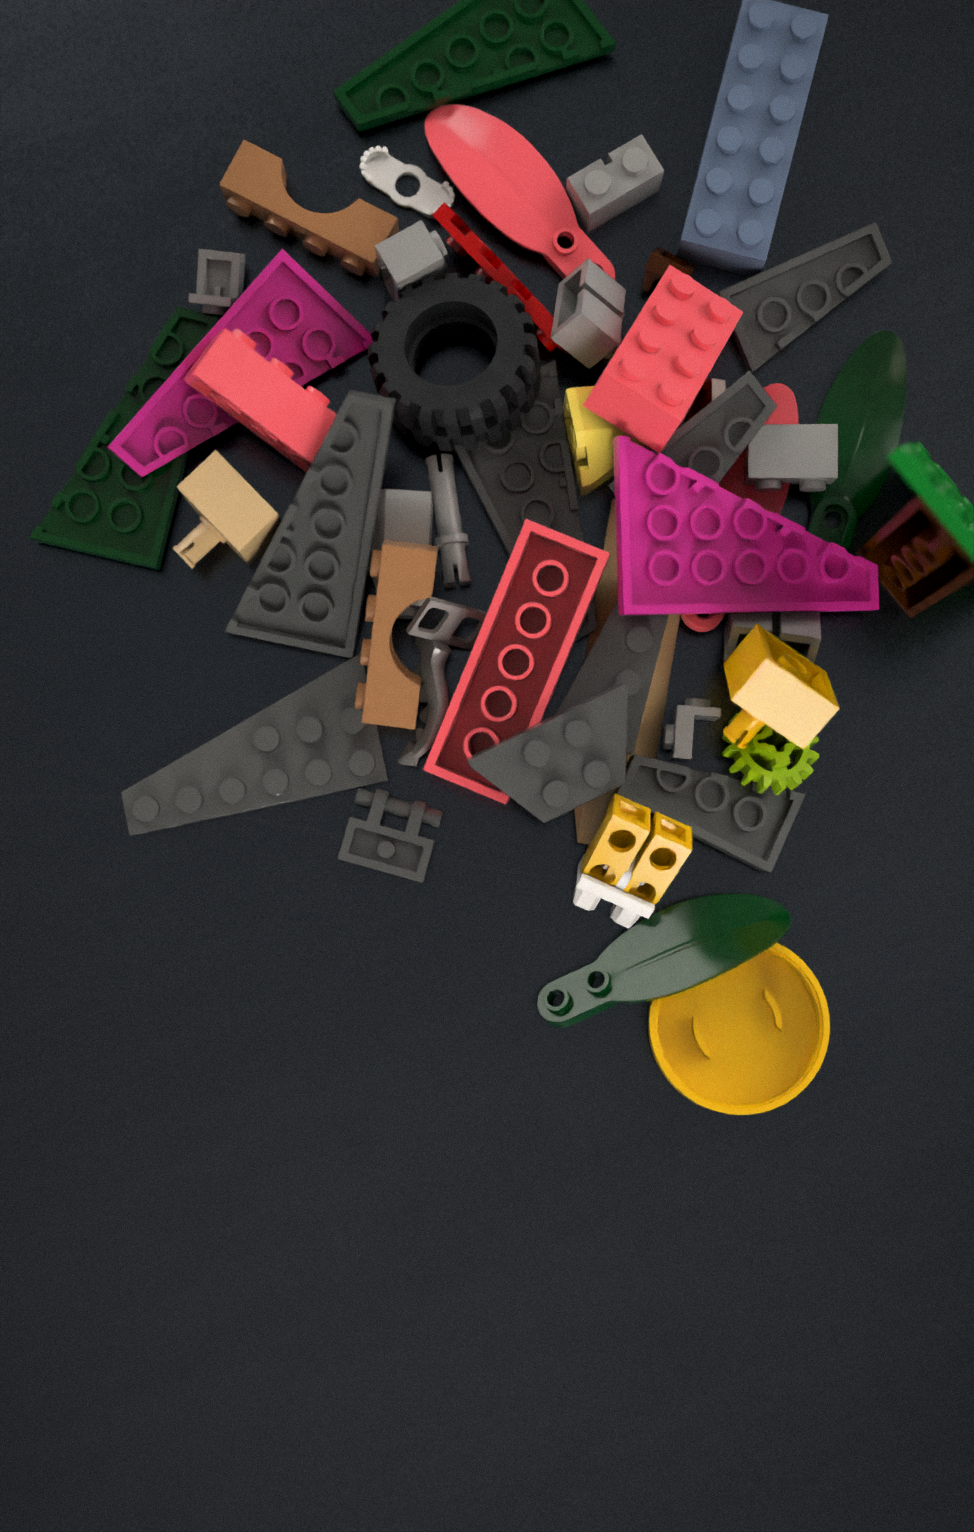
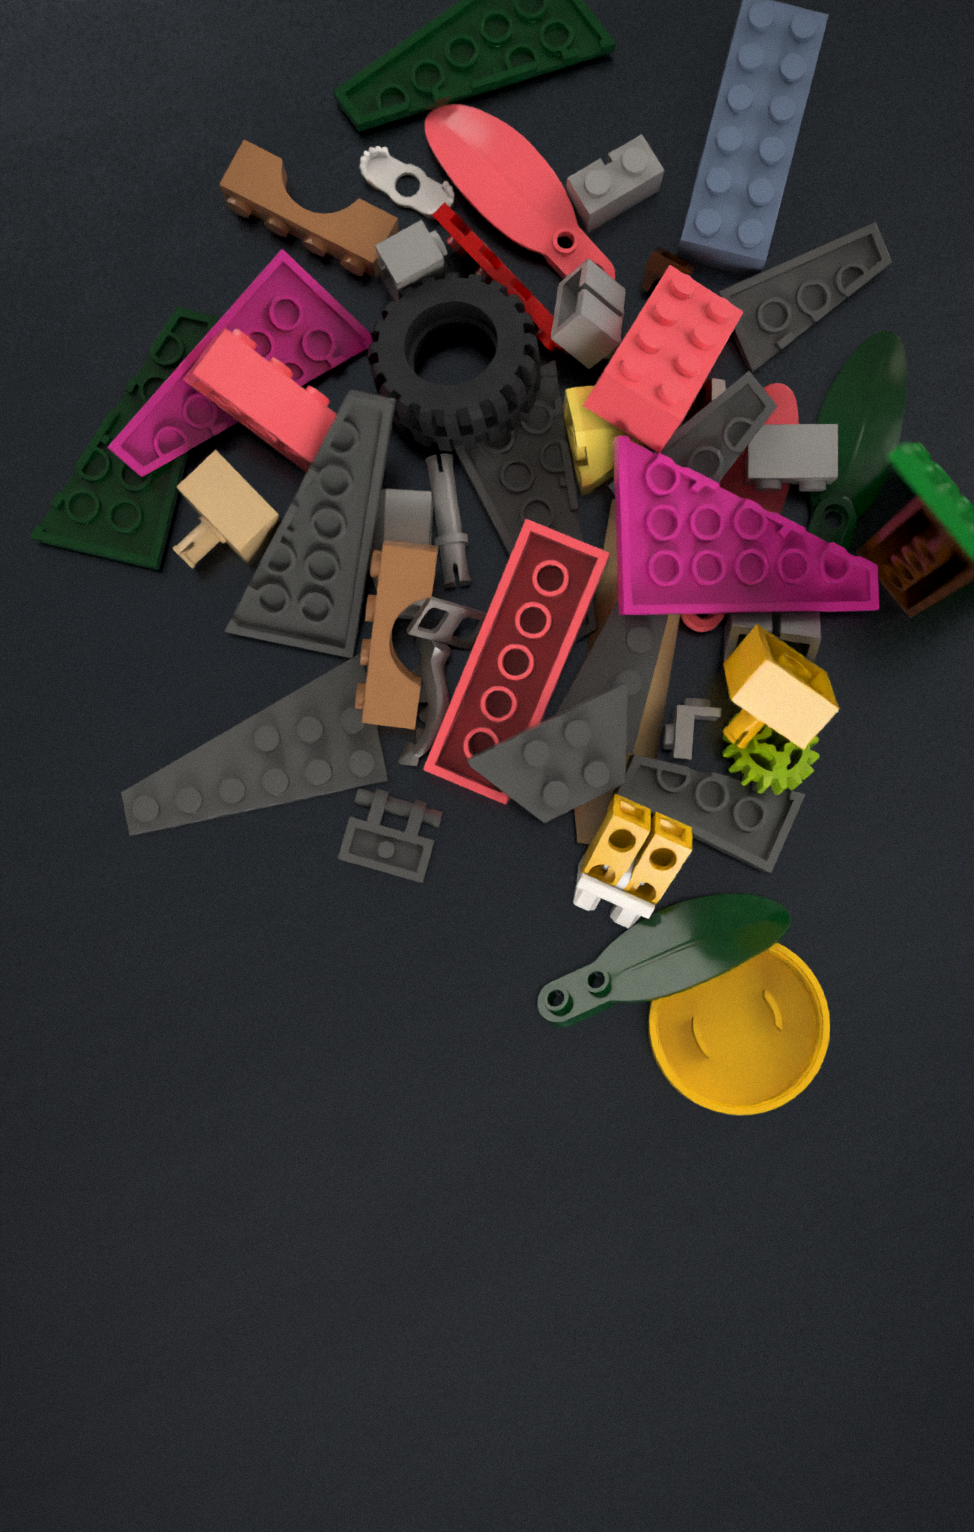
(218, 280): light grey bracket -> none

